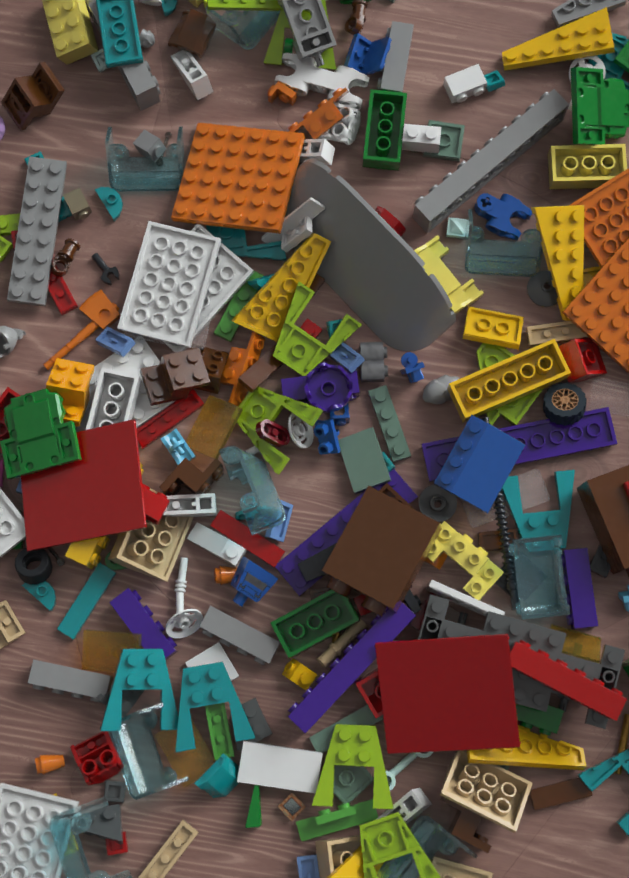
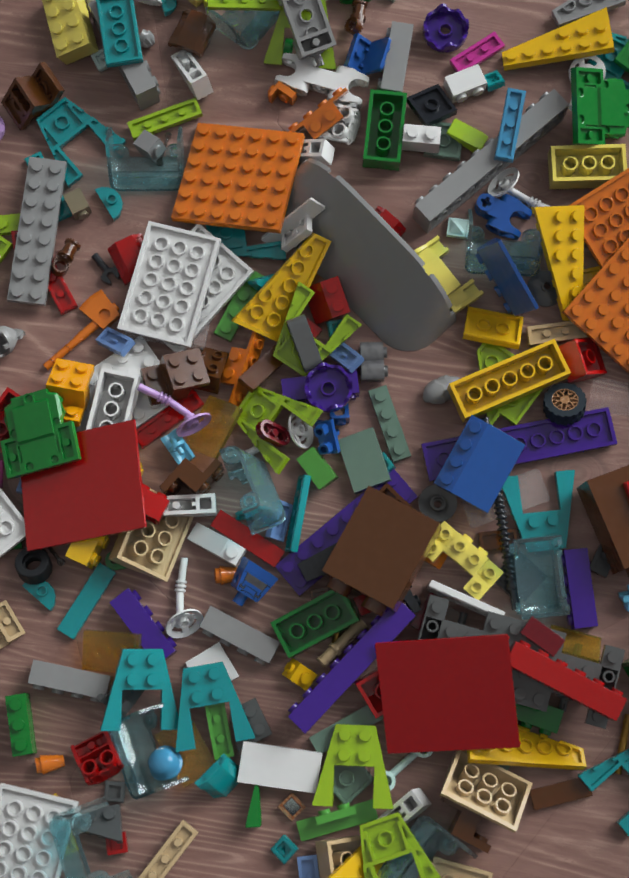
(21, 724): none -> green brick
(63, 124): none -> teal wing
(125, 255): none -> red slope
(165, 118): none -> lime plate
(165, 763): none -> dark azure helmet
(191, 420): none -> lavender dish
(284, 849): none -> teal tile
(297, 513): none -> teal tile
(304, 342): none -> dark grey beam
(317, 468): none -> bright green hinge
(328, 300): none -> red slope
(412, 368): blue hips -> none
(431, 105): none -> black plate
(445, 18): none -> dark purple plate
(467, 135): none -> lime slope
(478, 52): none -> dark pink plate
(506, 186): none -> white dish
(506, 277): none -> blue slope
(510, 125): none -> dark azure tile
(542, 636): none -> dark red tile

